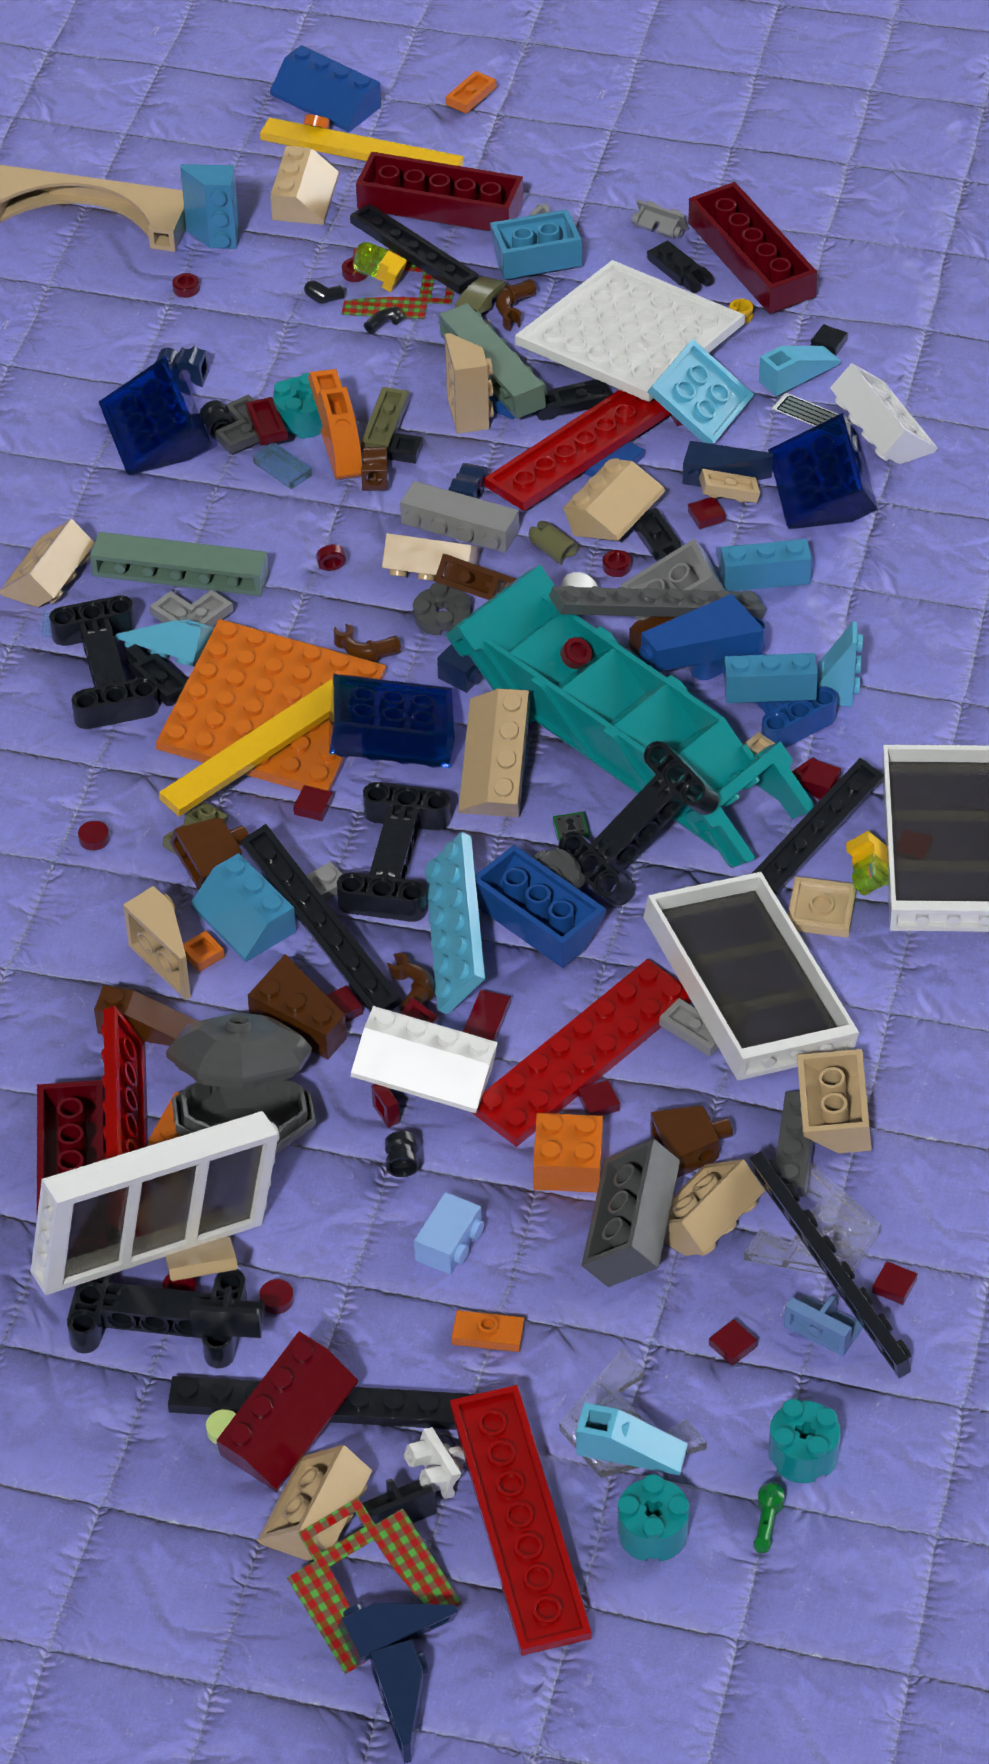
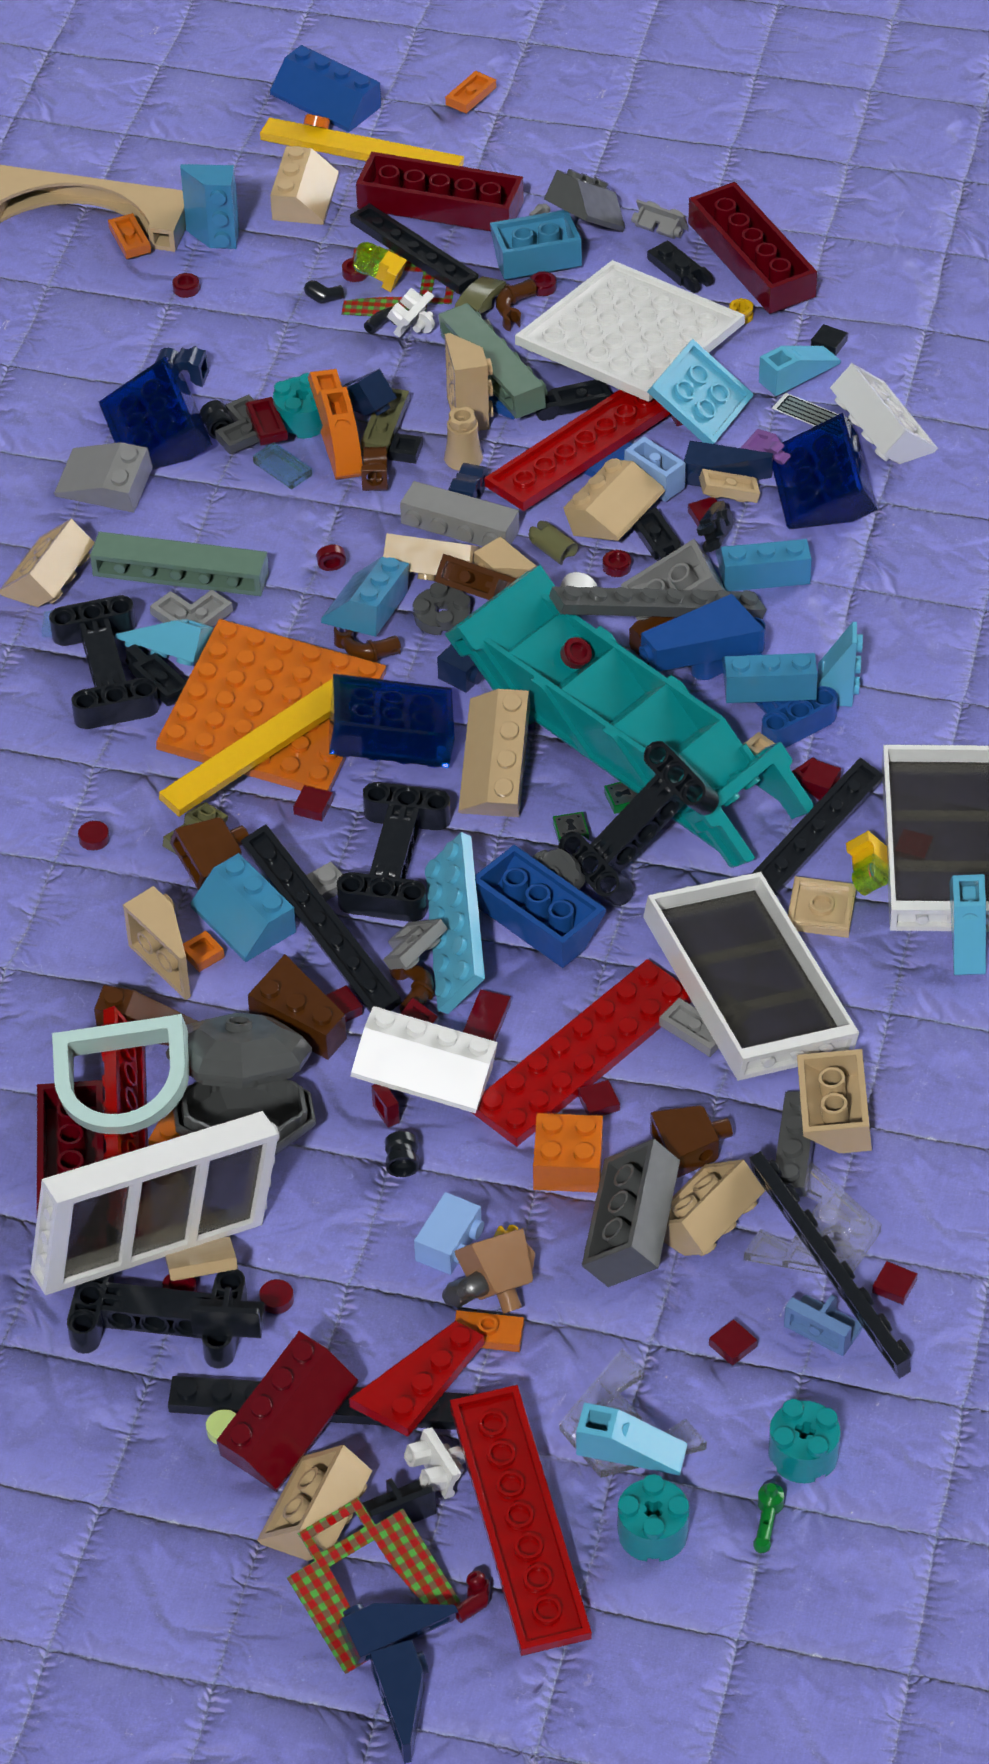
(106, 475): none -> light grey slope
(116, 1037): none -> light aqua window
(129, 236): none -> orange plate
(370, 393): none -> dark blue slope
(370, 597): none -> dark azure slope
(412, 942): none -> light grey plate
(417, 316): none -> white hips
(417, 1382): none -> red wing
(462, 439): none -> tan plant
(477, 1596): none -> dark red arm
(493, 1269): none -> medium nougat torso
(502, 558): none -> tan slope
(545, 283): none -> dark red tile
(586, 198): none -> dark grey slope
(618, 796): none -> tile
(659, 464): none -> light blue brick
(715, 526): none -> black hinge
(767, 442): none -> medium lavender plate
(968, 924): none -> medium azure slope

